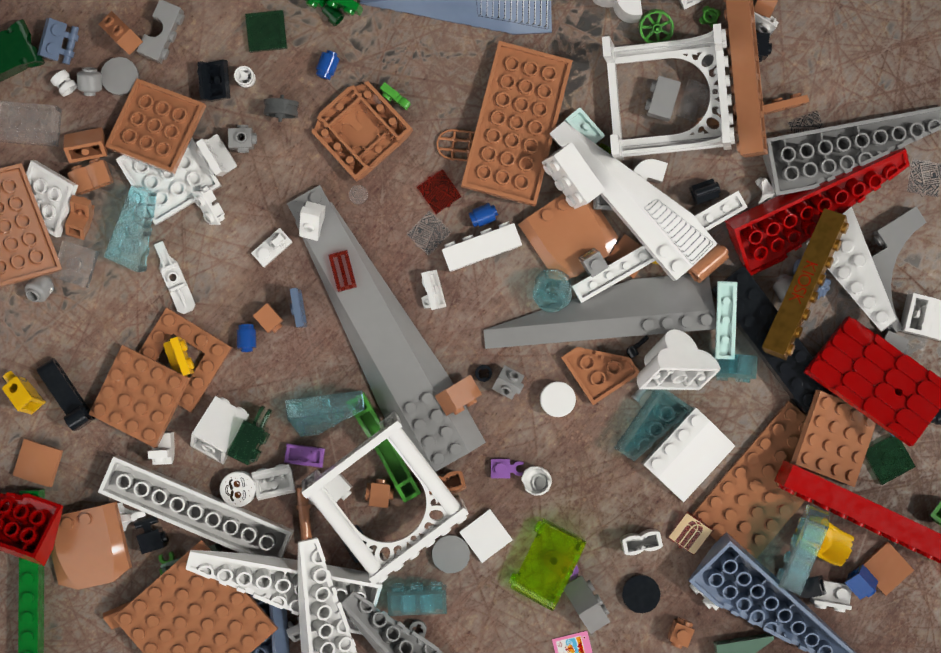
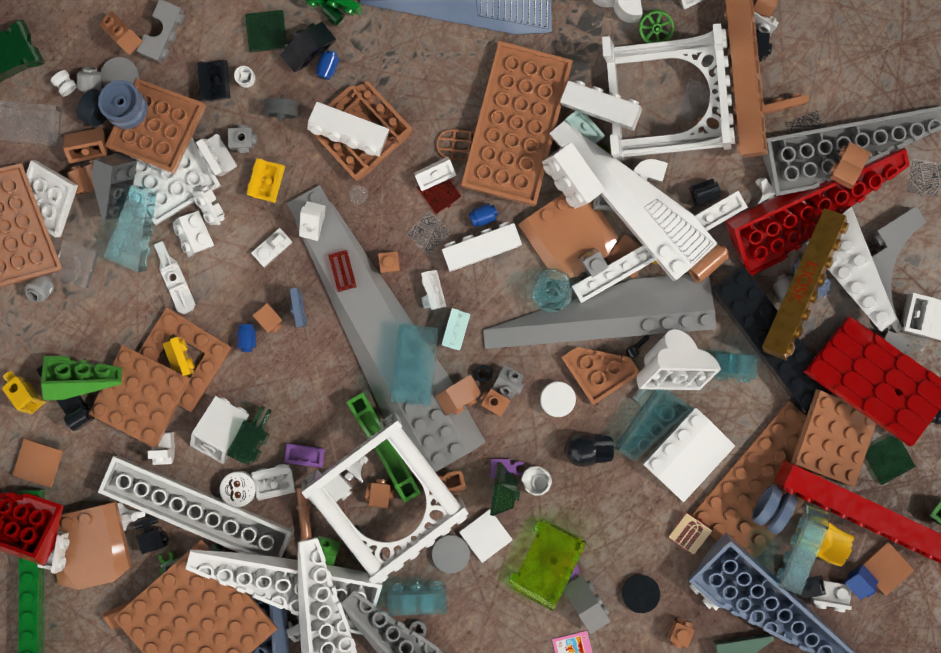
(52, 40): sand blue plate -> none
(57, 559): none -> white bracket
(70, 378): none -> bright green wedge
(80, 217): nougat brick -> none
(89, 110): none -> black wheel
(112, 181): none -> dark grey slope
(123, 104): none -> sand blue wheel
(192, 233): none -> white bracket
(265, 180): none -> yellow bracket
(307, 45): none -> black brick
(318, 413): clear light blue wedge -> none
(330, 549): none -> bright green brick
(347, 129): none -> white brick
(355, 469): none -> white piece
(389, 262): none -> nougat brick
(391, 94): bright green plate -> none
(415, 365): none -> clear light blue brick
(435, 173): none -> white hinge
(455, 329): none -> light aqua bracket
(494, 402): none -> nougat brick
(504, 491): none -> clear green slope
(588, 449): none -> black piece
(601, 105): none -> white brick
(636, 543): white brick -> none
(662, 99): light grey brick -> none
(715, 13): bright green plate -> none
(726, 320): light aqua tile -> none
(774, 509): none -> sand blue wheel
(850, 165): none -> nougat brick

